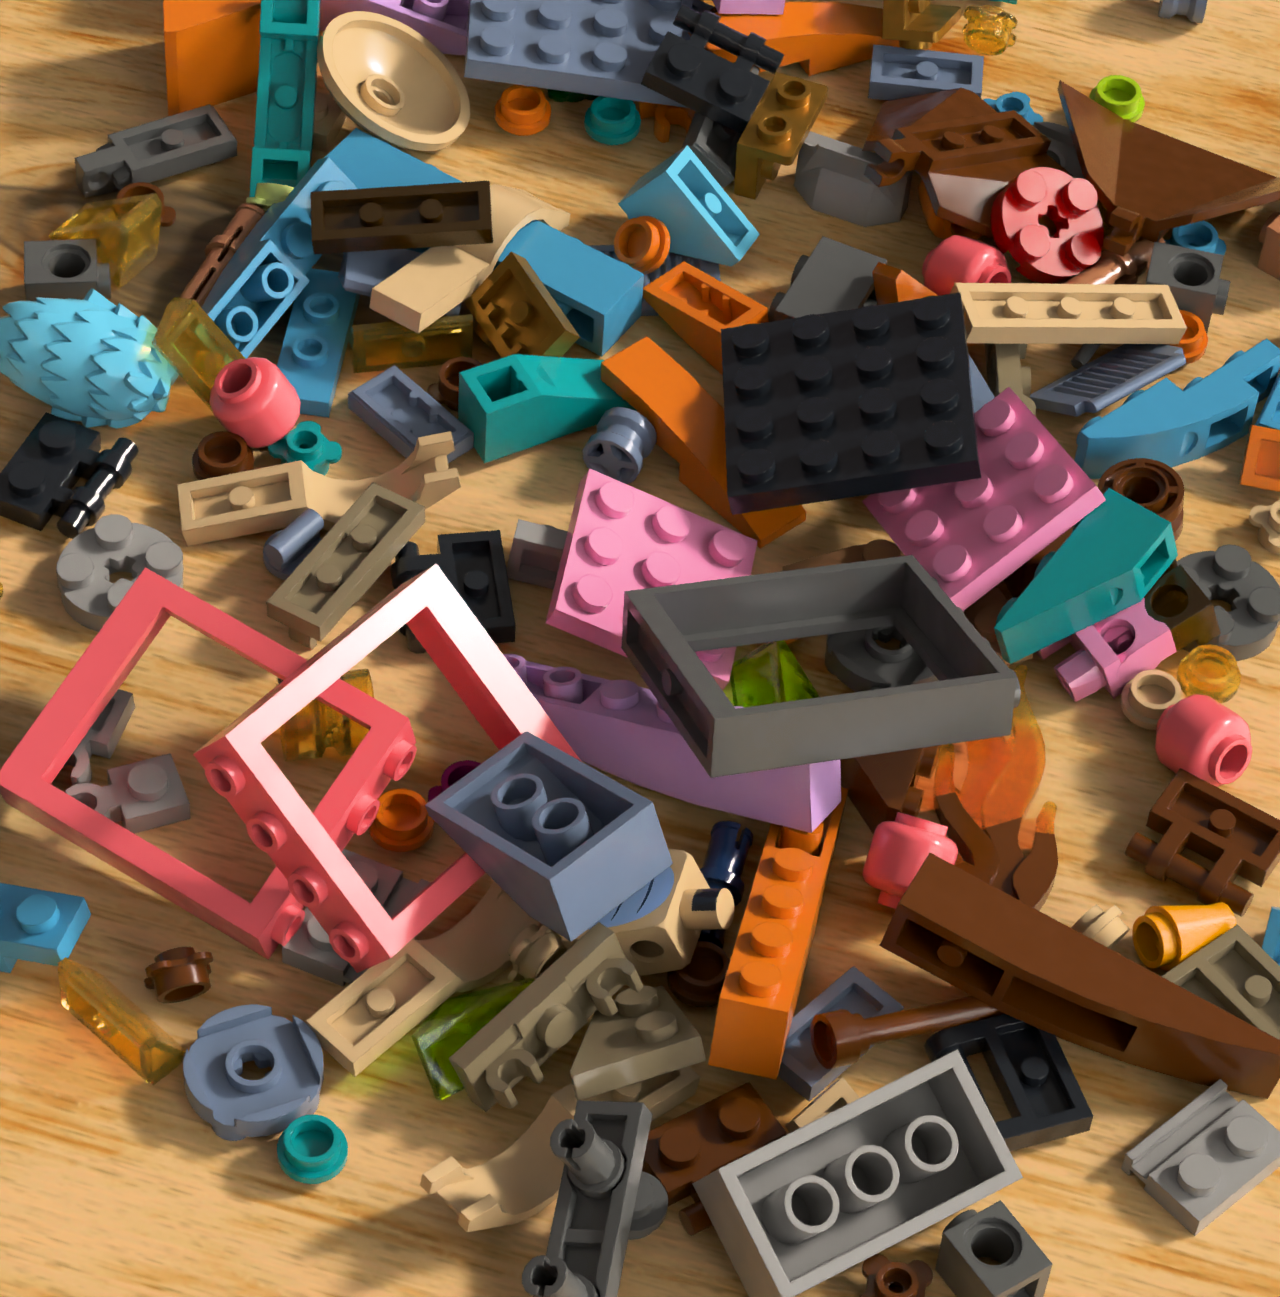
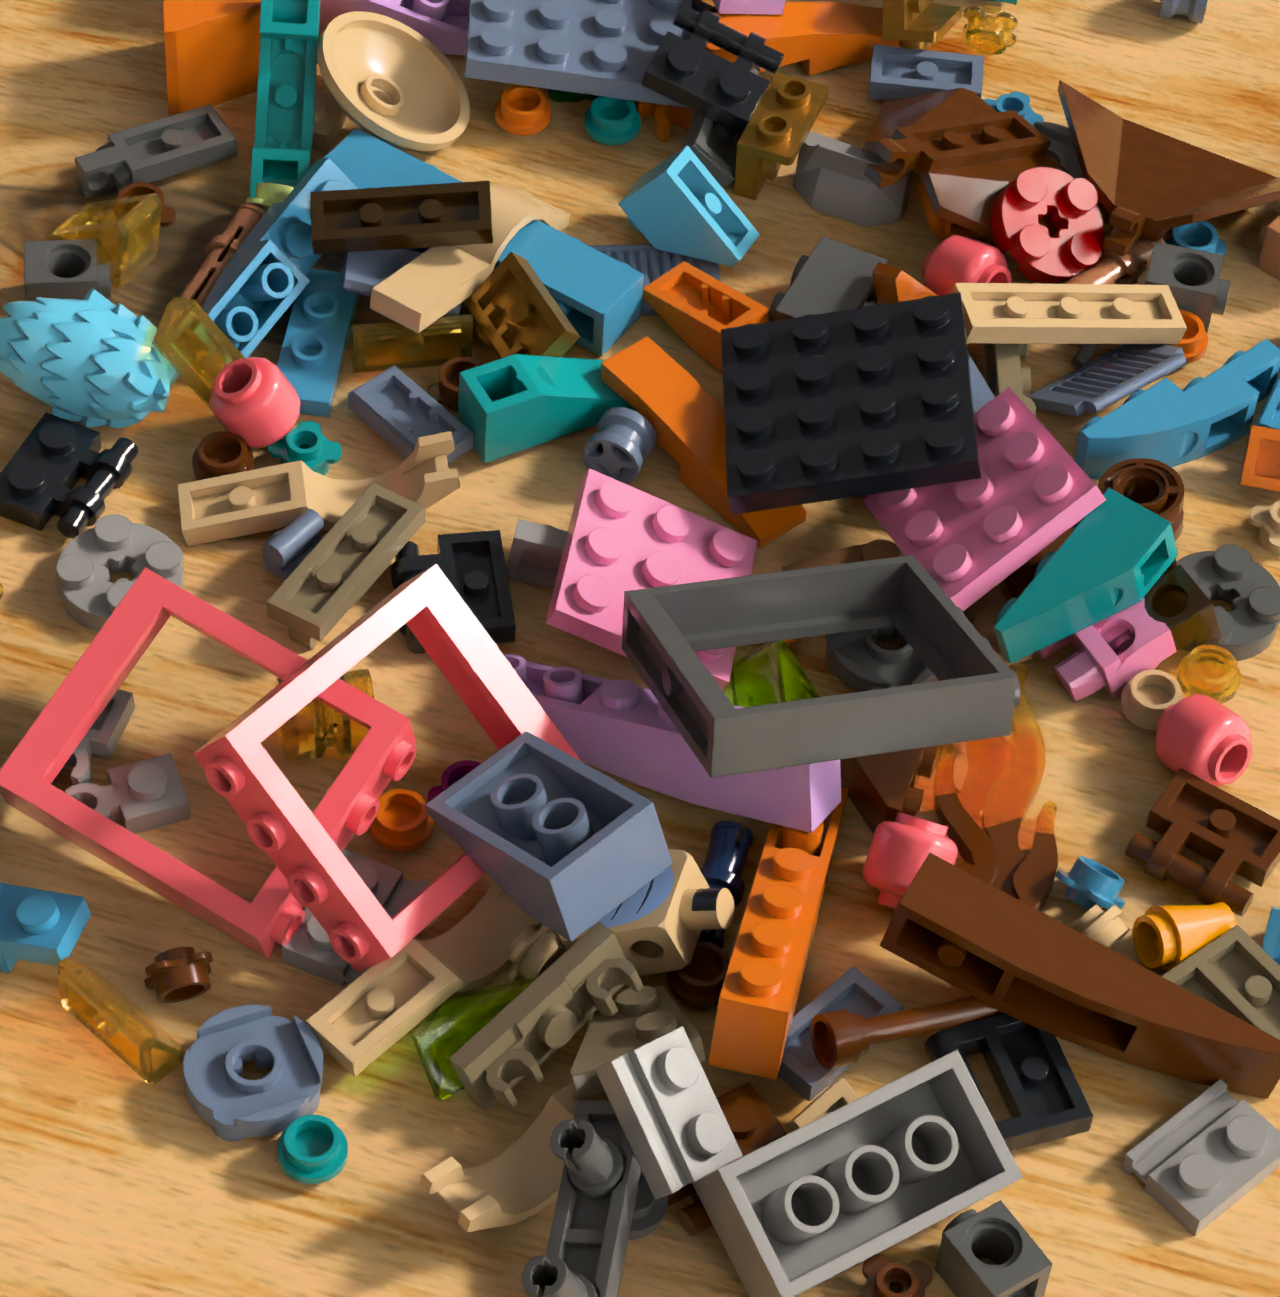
(642, 243): orange plate -> none
(668, 1112): none -> plate
(1092, 884): none -> dark azure plate
(1120, 96): lime plate -> none

